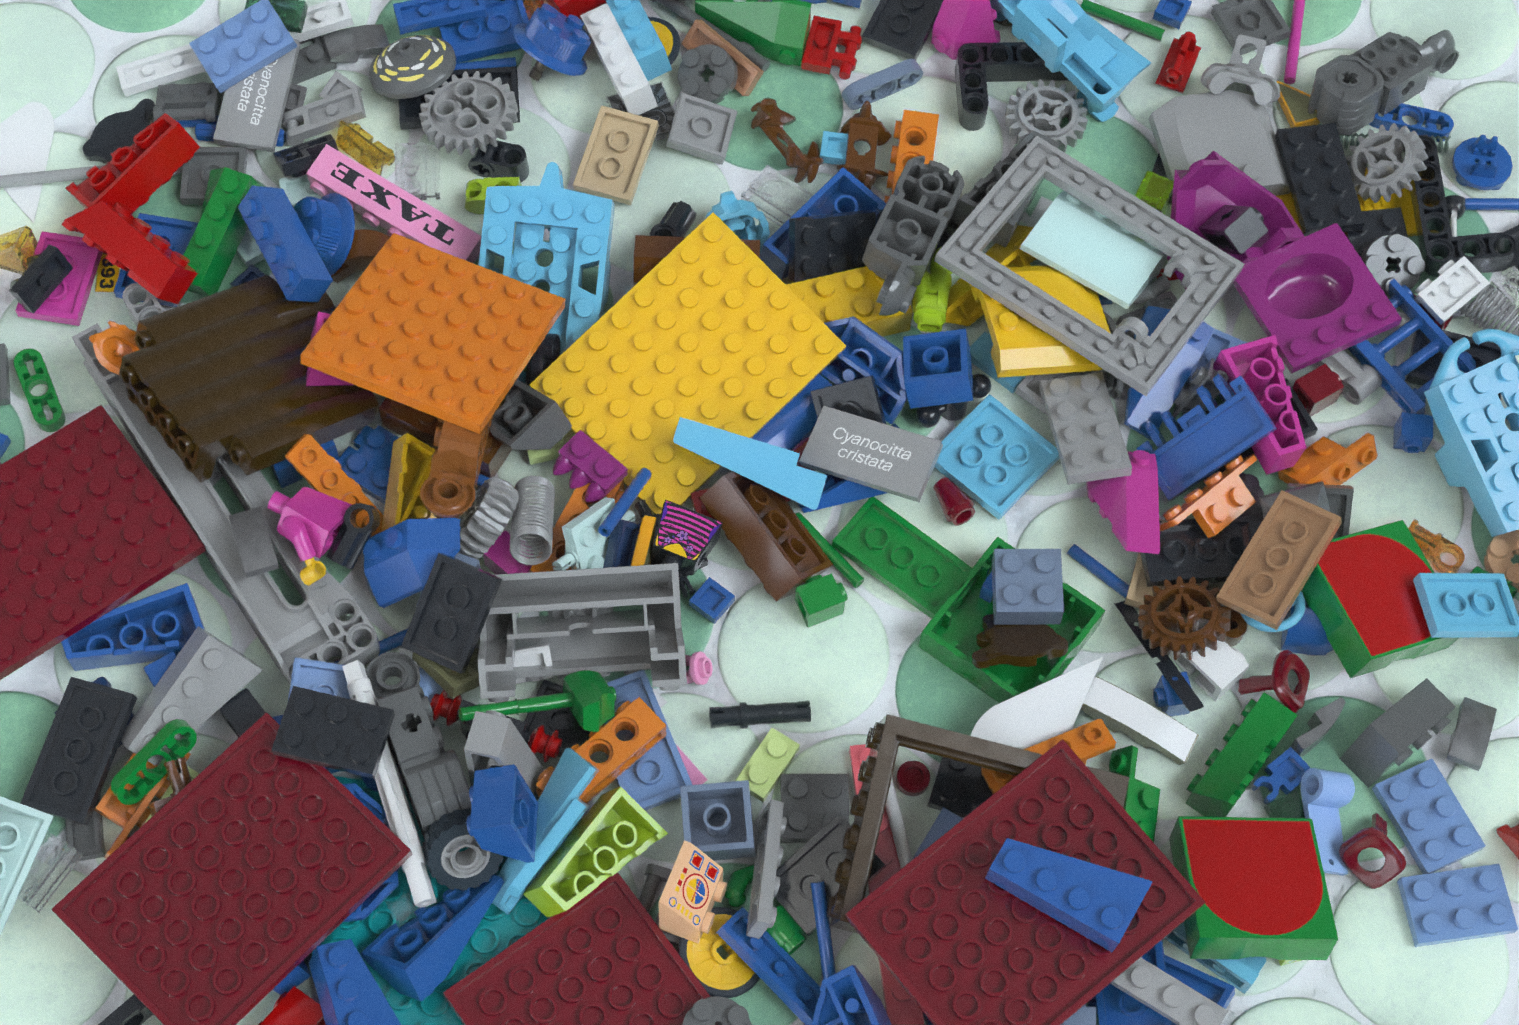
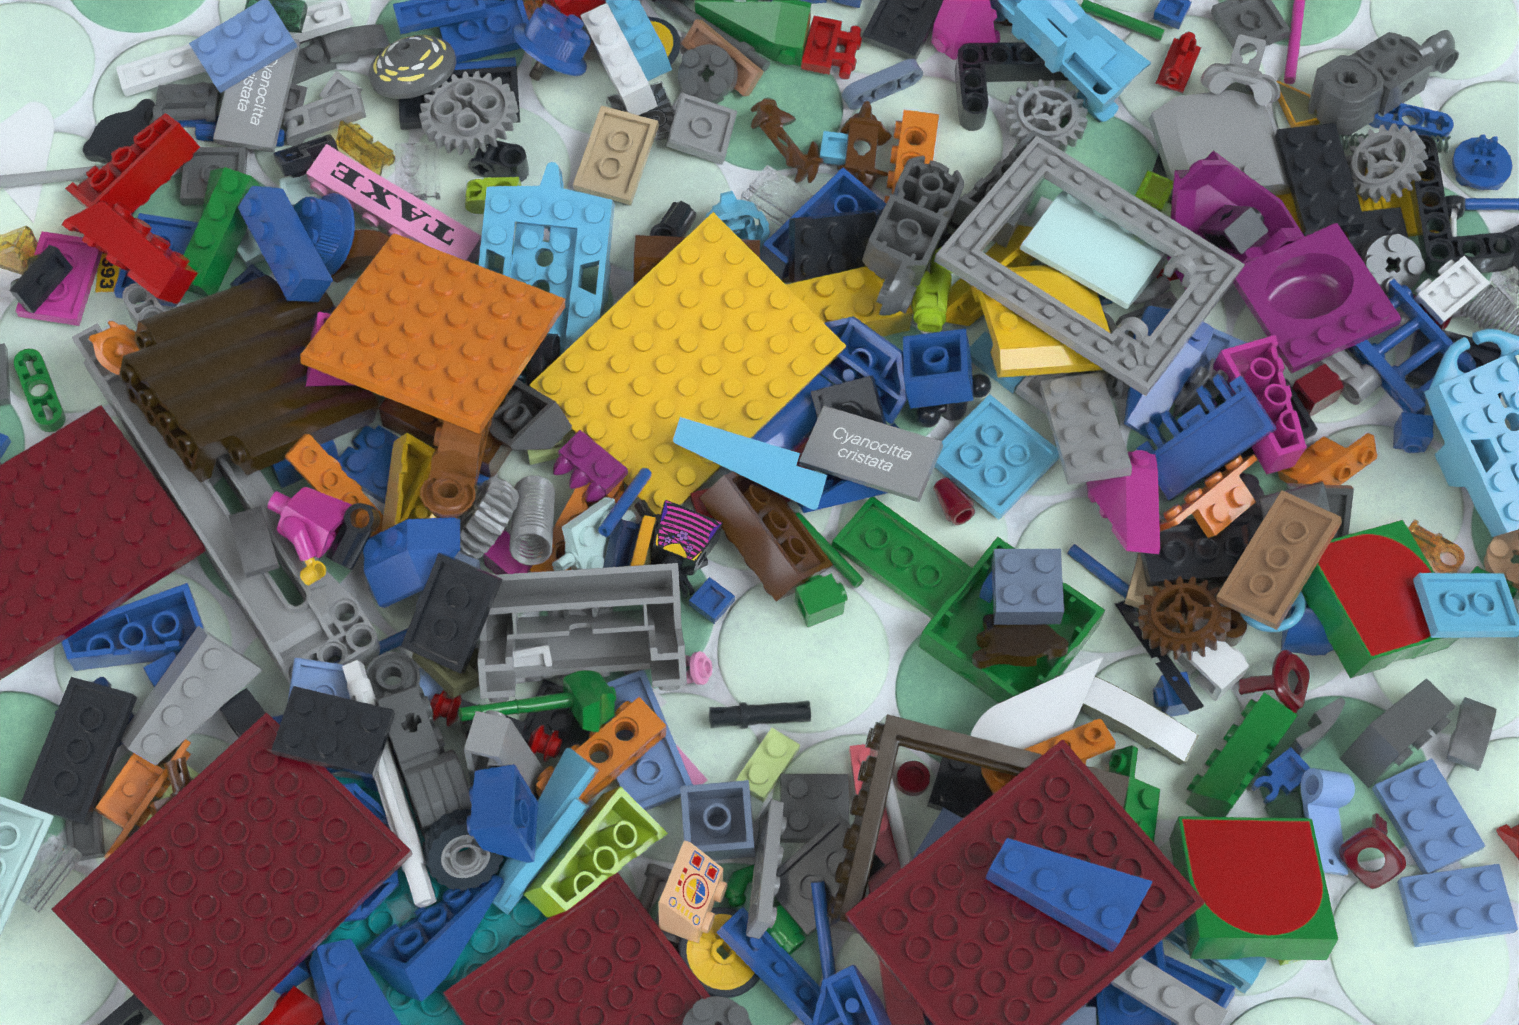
(155, 746): green beam -> none

